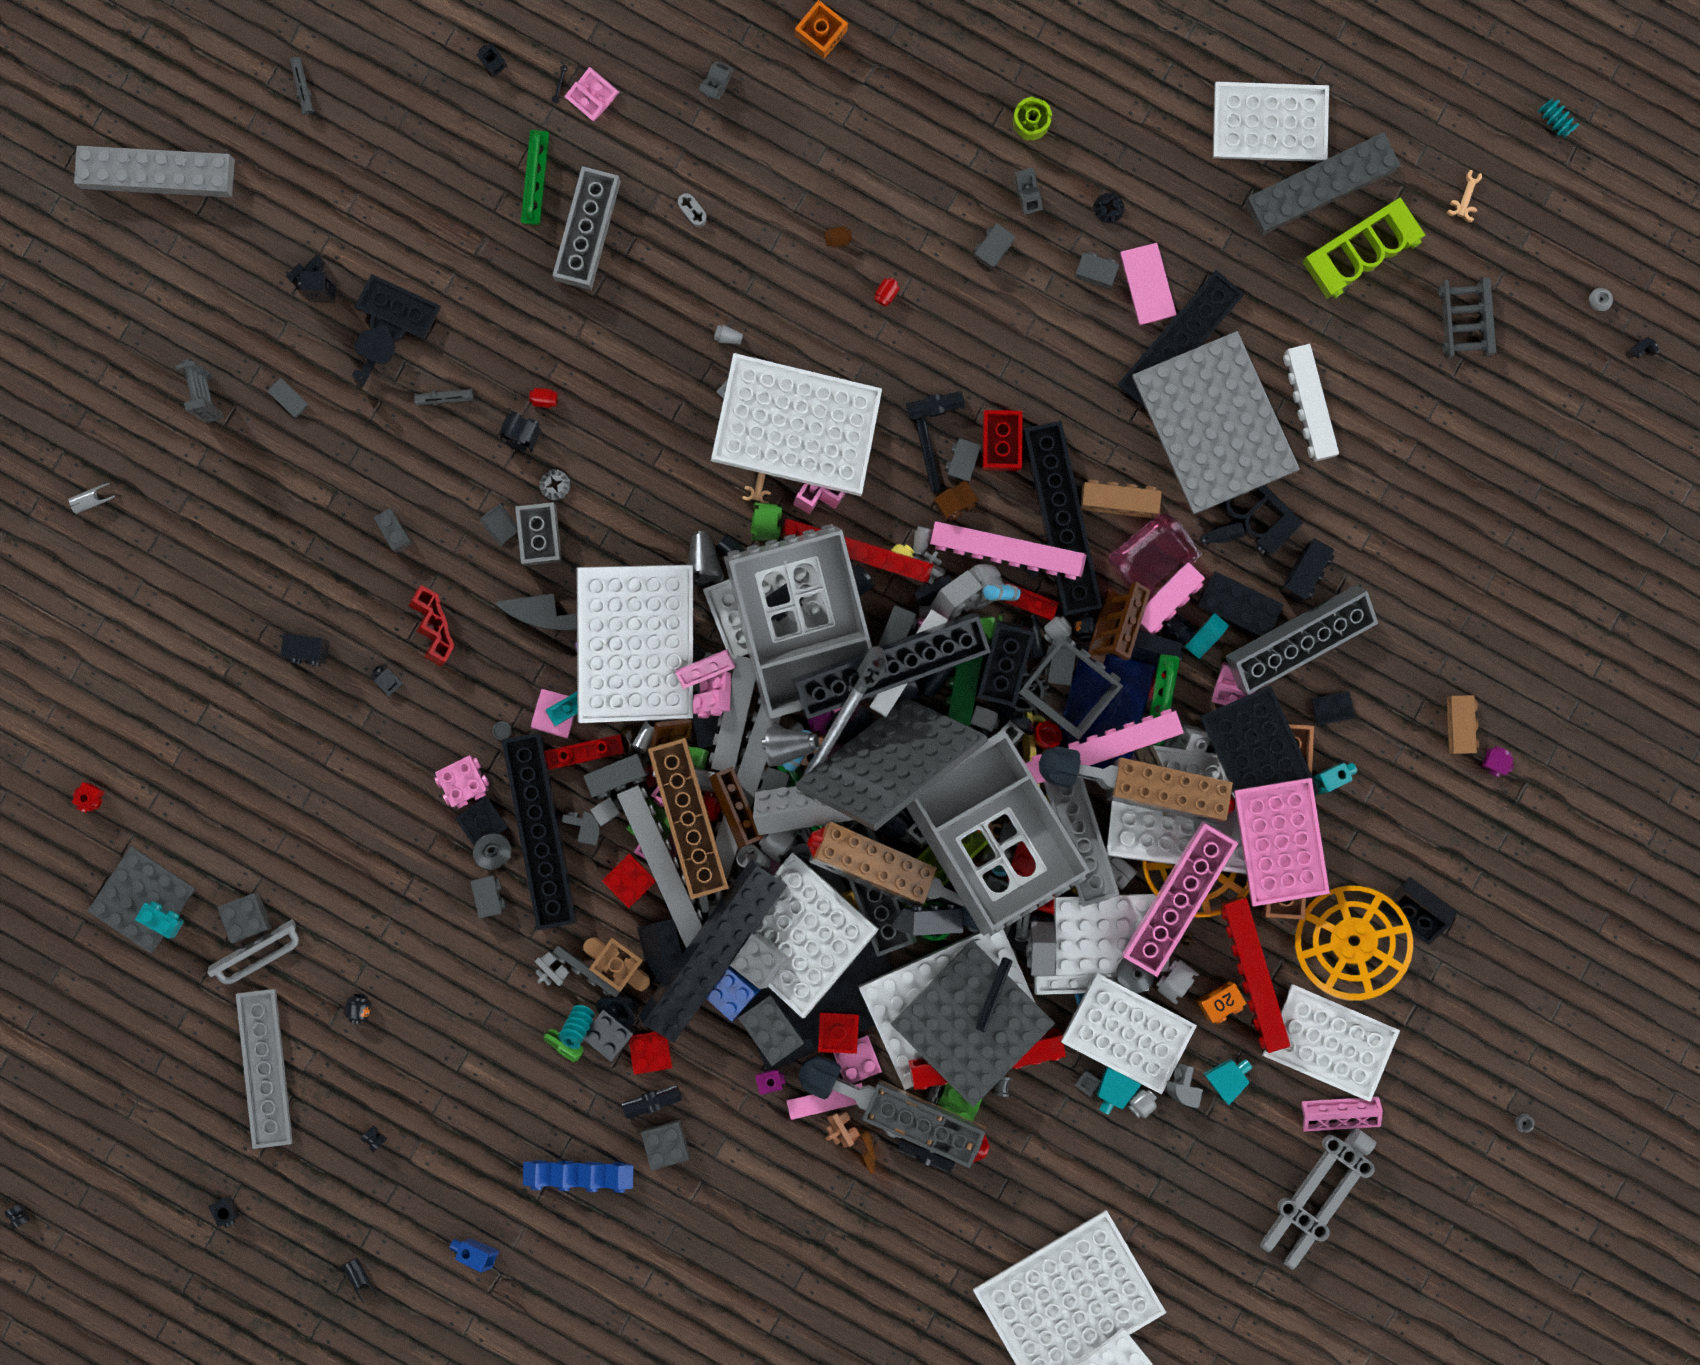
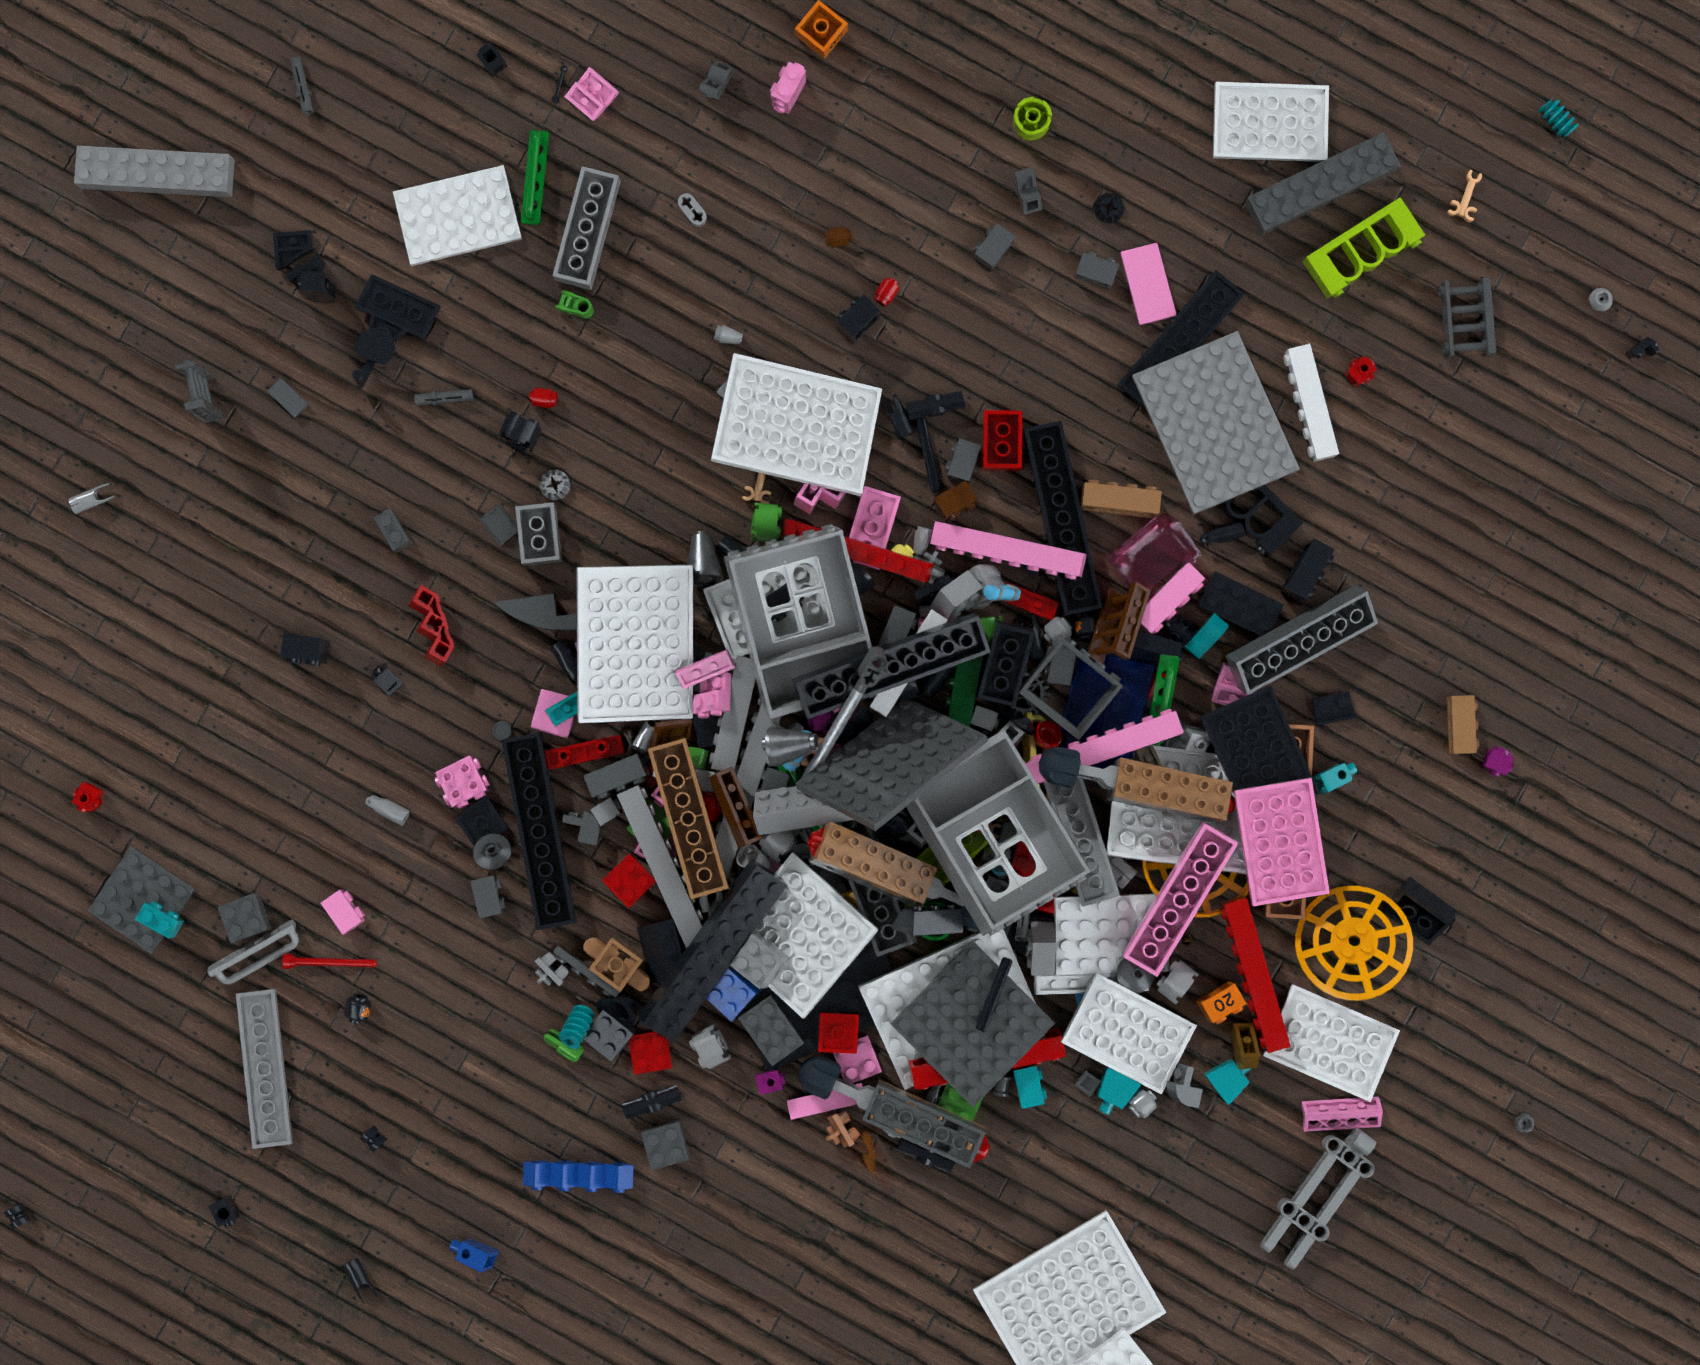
(291, 247): none -> black wing
(291, 961): none -> red piece
(343, 911): none -> bright pink brick
(388, 809): none -> light grey piece
(457, 215): none -> white plate
(565, 658): none -> black piece
(571, 303): none -> bright green piece
(710, 1047): none -> light grey brick
(788, 87): none -> bright pink brick
(857, 319): none -> black brick
(874, 518): none -> bright pink plate
(898, 418): none -> black piece
(1029, 1086): none -> teal brick
(1245, 1045): none -> pearl gold brick
(1361, 371): none -> red brick

